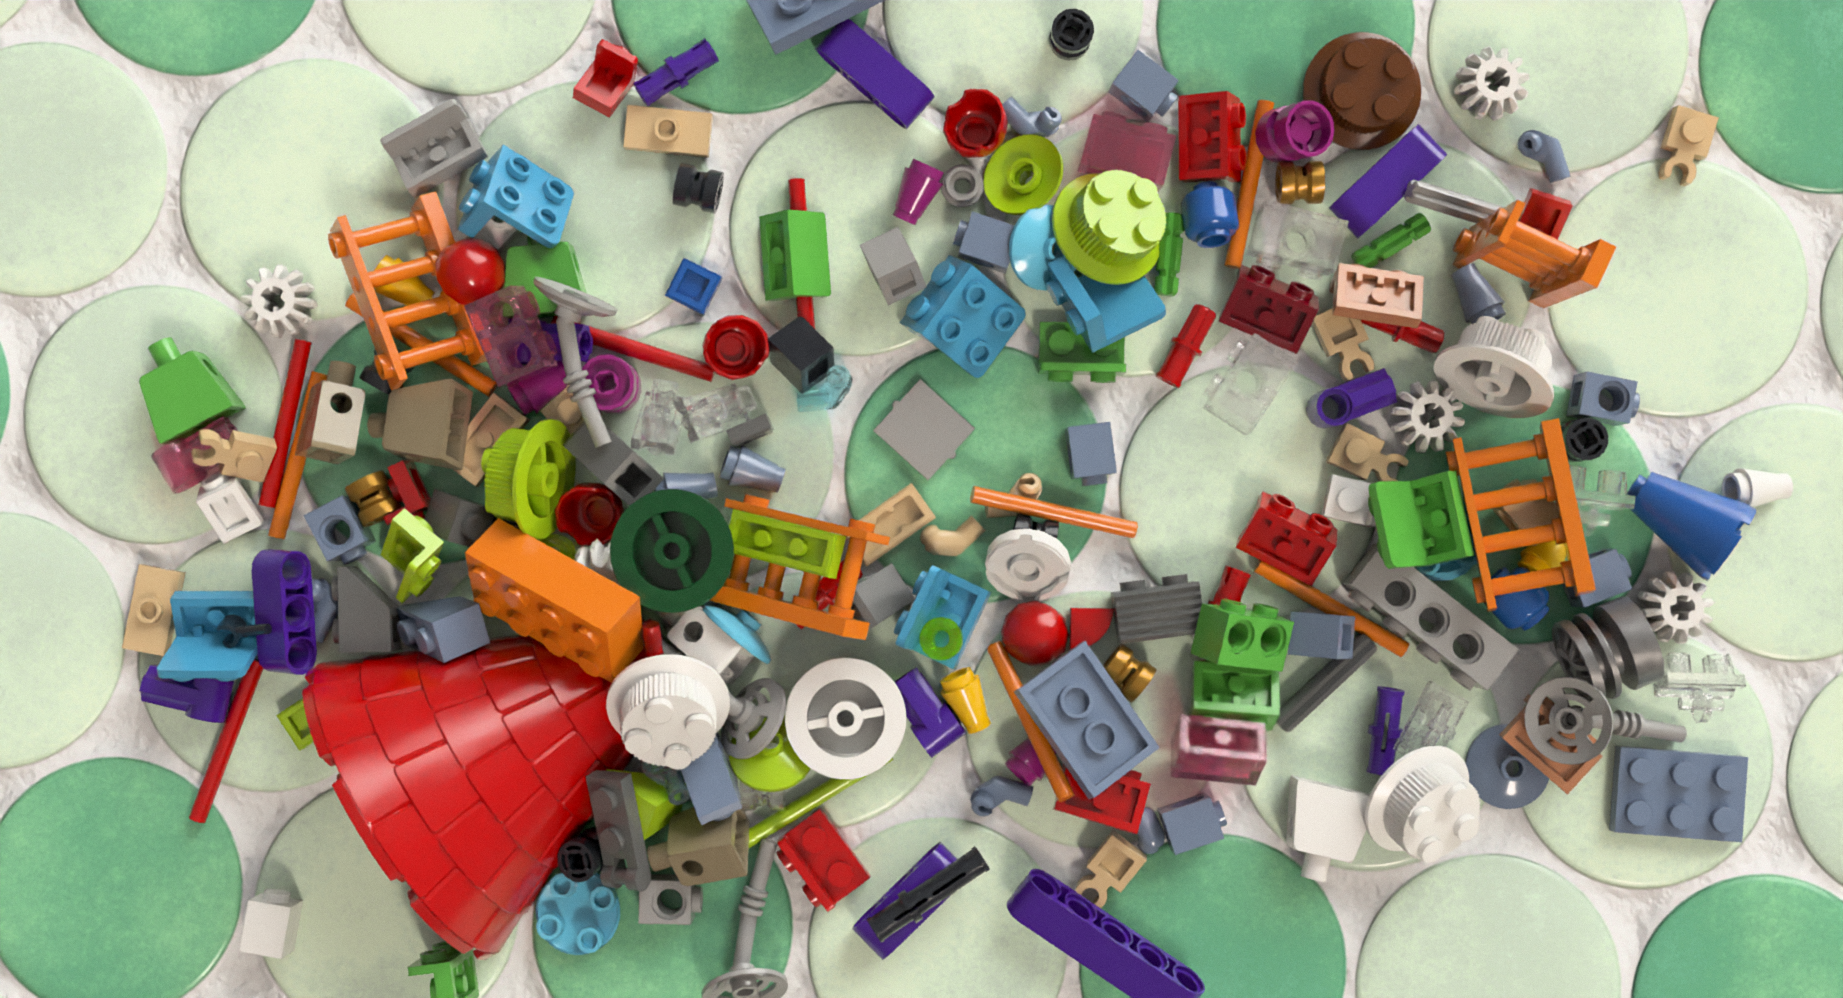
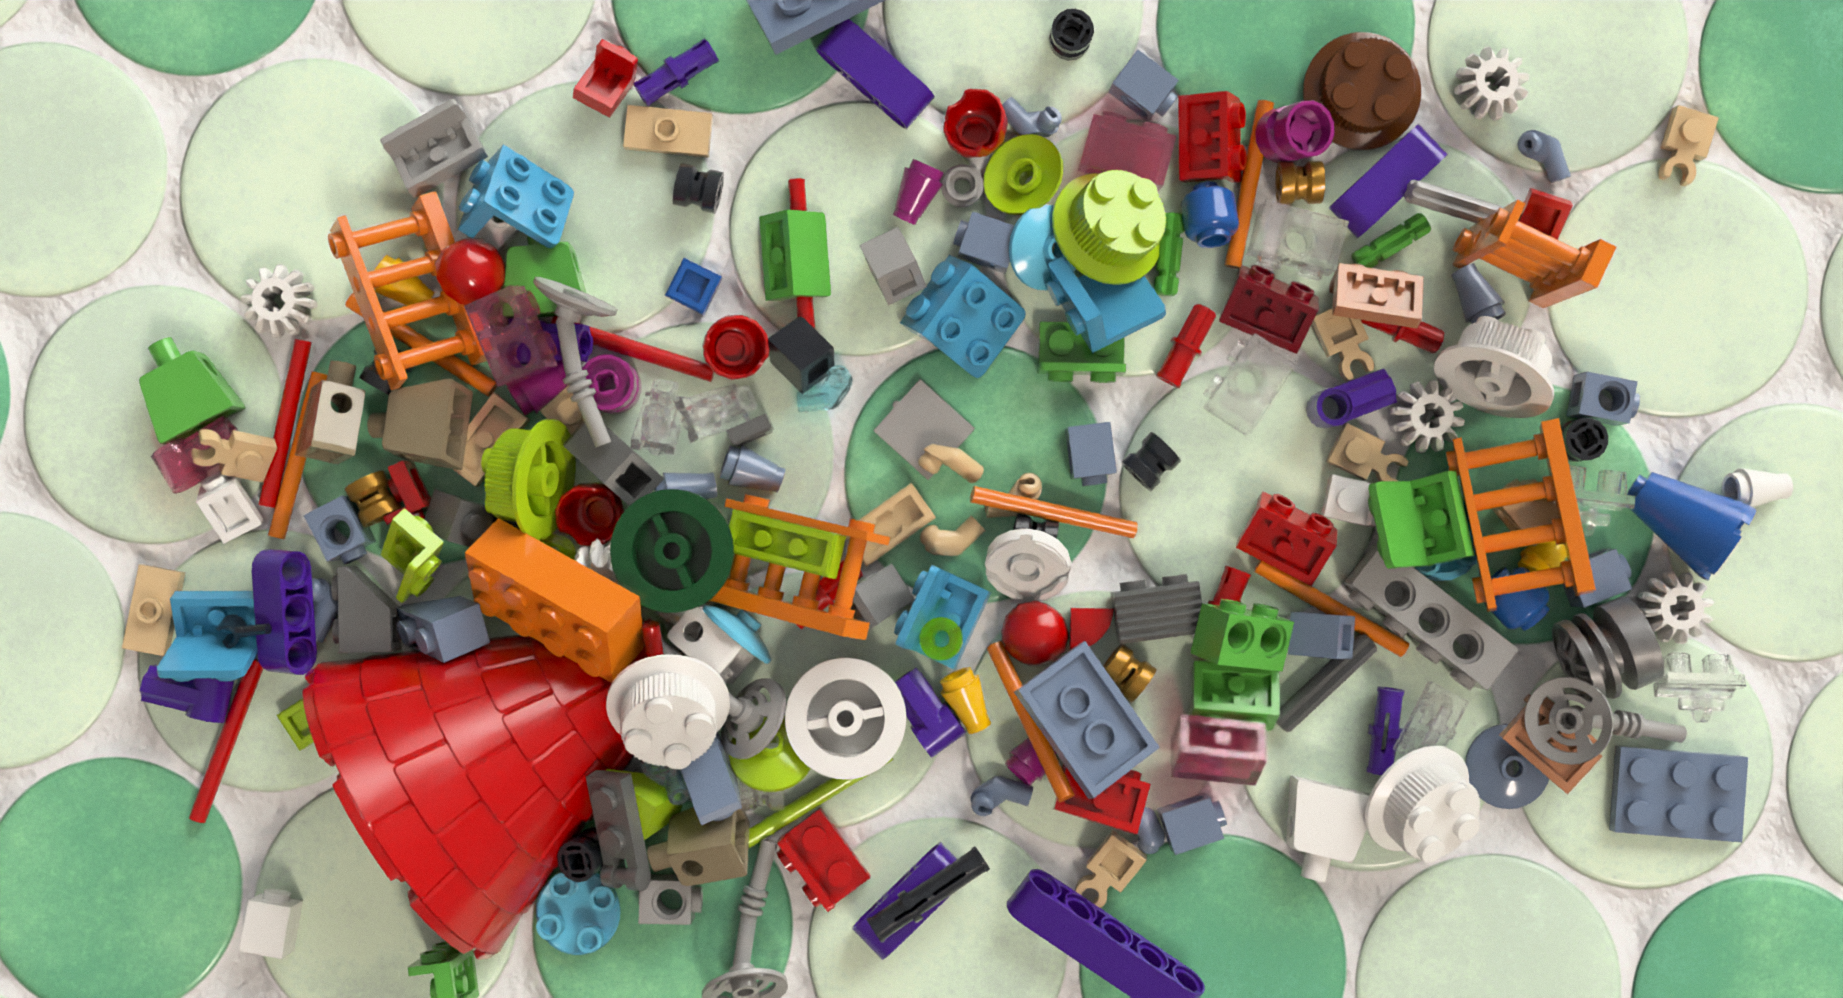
(953, 458): none -> tan arm
(1151, 461): none -> black wheel

